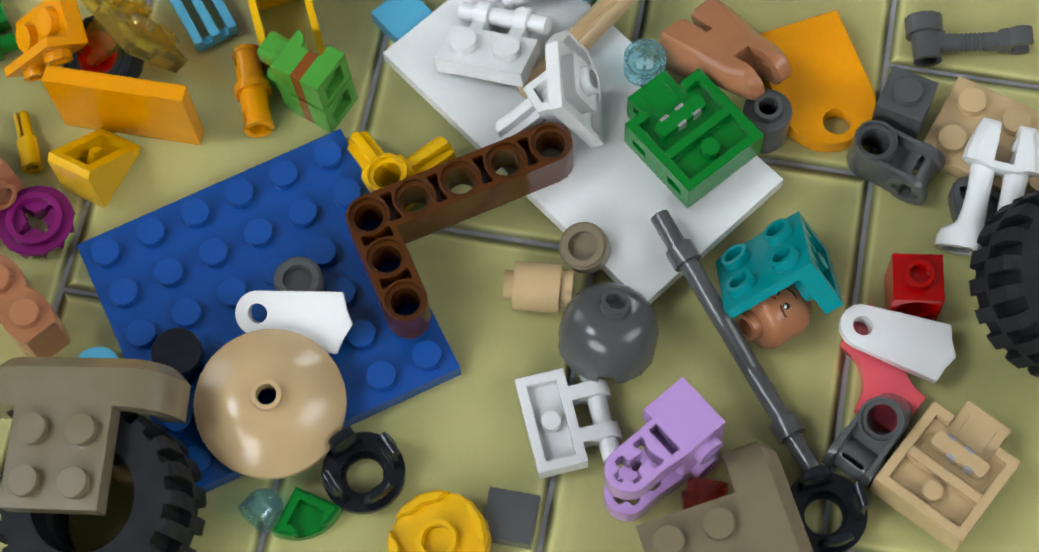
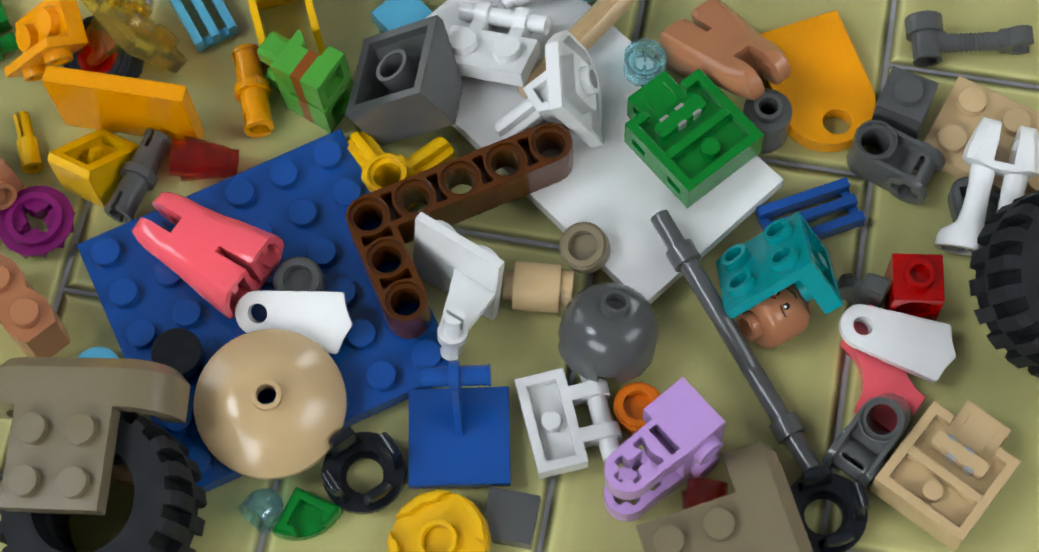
(138, 176): none -> dark grey pin
(201, 159): none -> clear red cone
(210, 250): none -> coral piece
(406, 82): none -> dark grey slope
(456, 431): none -> blue plate
(464, 271): none -> white plate
(630, 403): none -> orange tile
(813, 196): none -> blue tile
(863, 291): none -> dark grey tile

